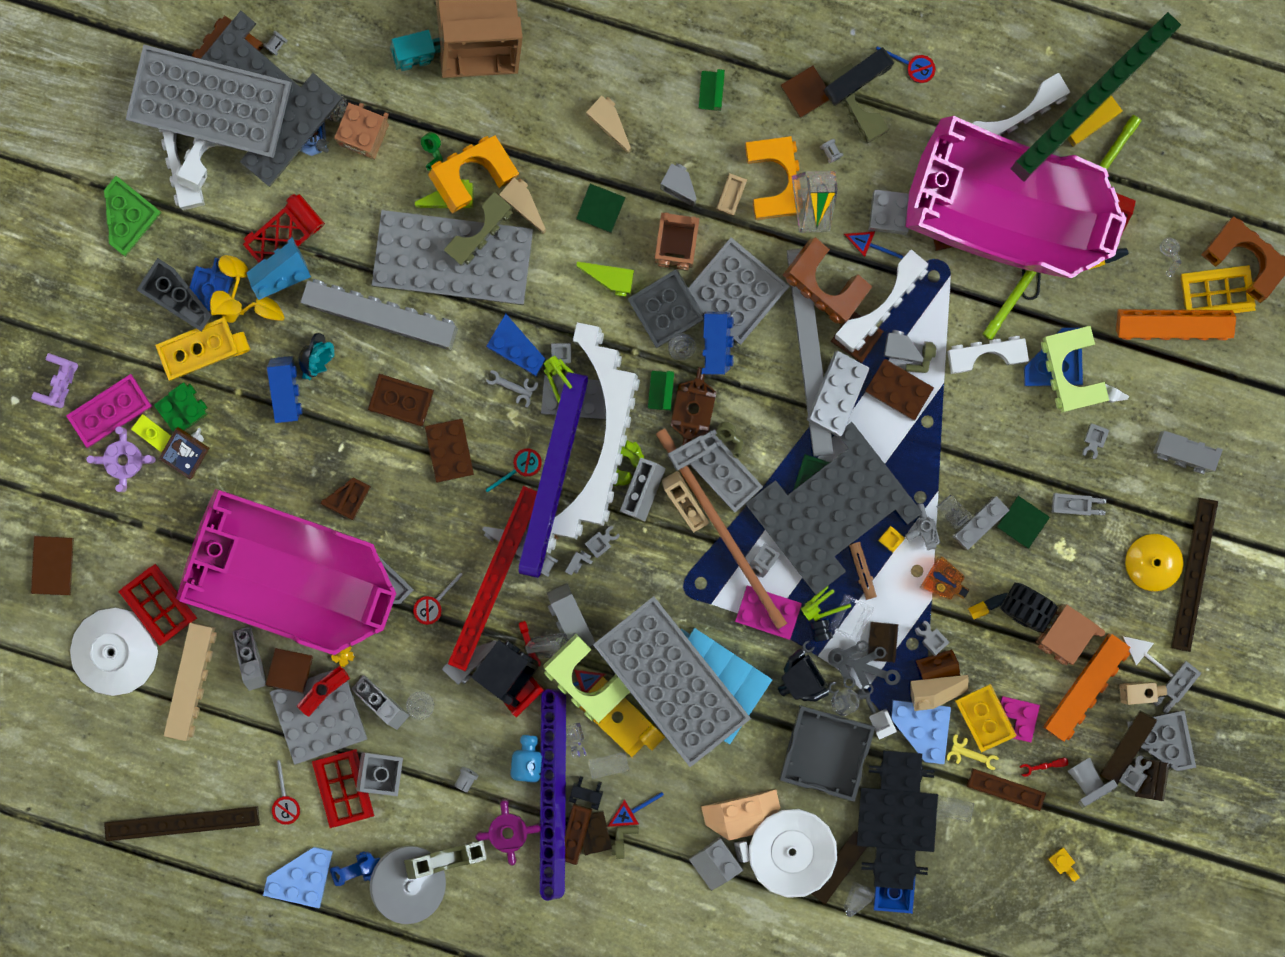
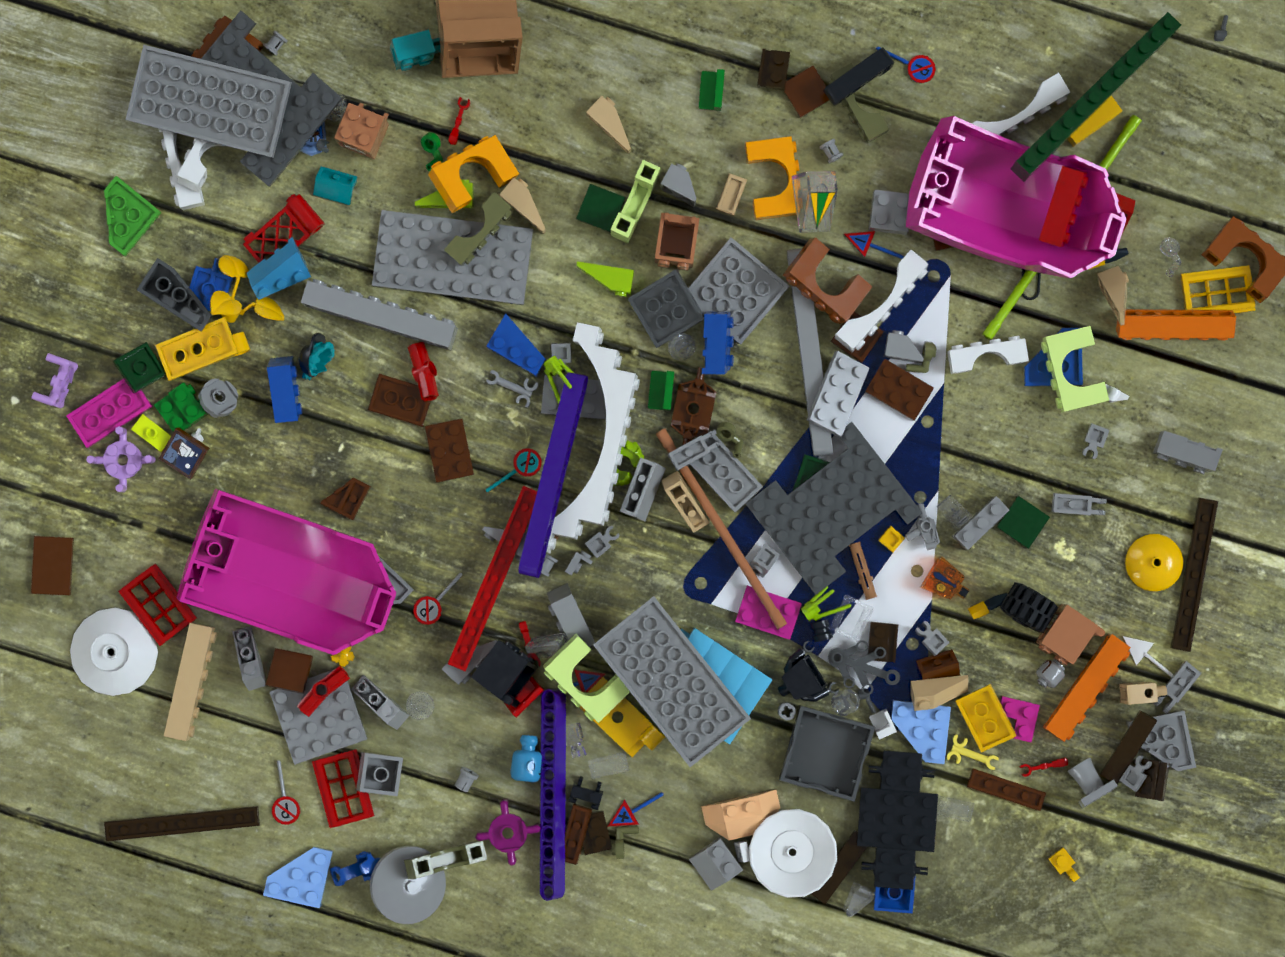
(140, 367): none -> dark green tile
(211, 405): none -> light grey plate
(334, 185): none -> teal panel
(423, 371): none -> red piece
(453, 138): none -> red piece
(641, 191): none -> yellowish green arch
(773, 69): none -> dark brown plate
(789, 706): none -> light grey bush
(1050, 673): none -> light grey head
(1063, 206): none -> red brick
(1114, 288): none -> tan slope
(1219, 35): none -> dark grey hand

